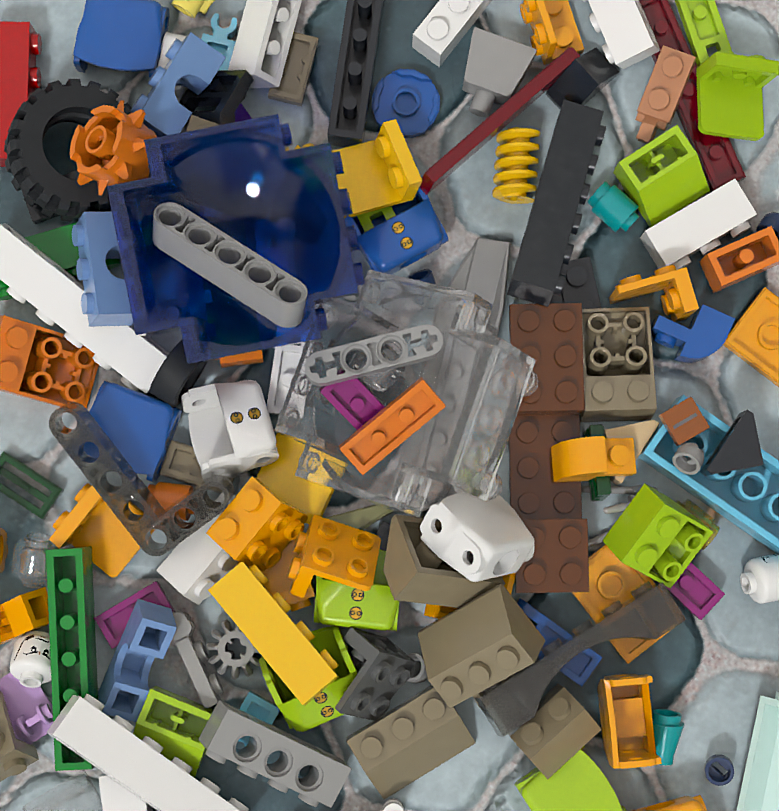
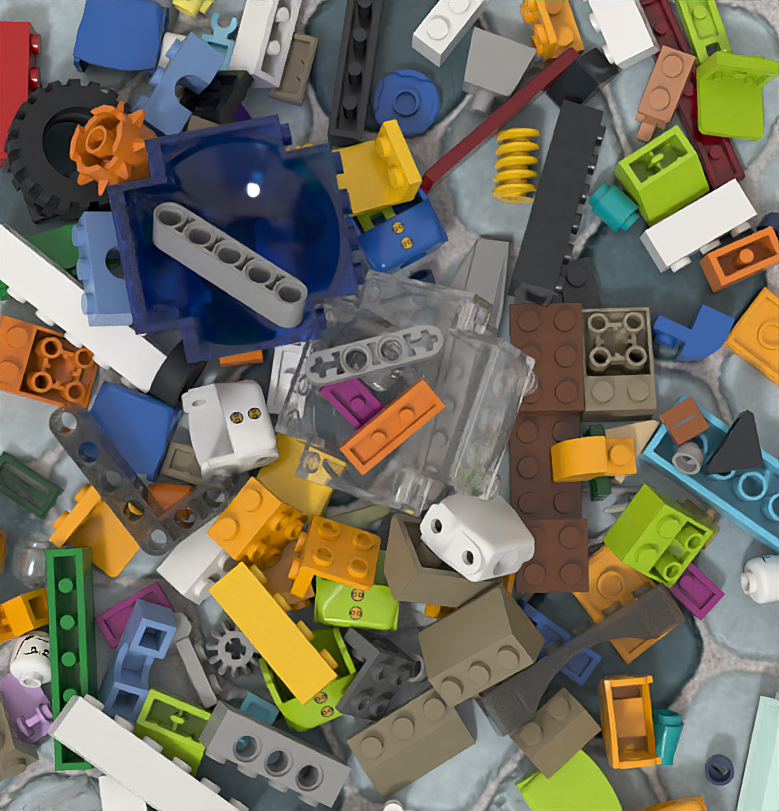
(678, 290): light orange bracket -> none

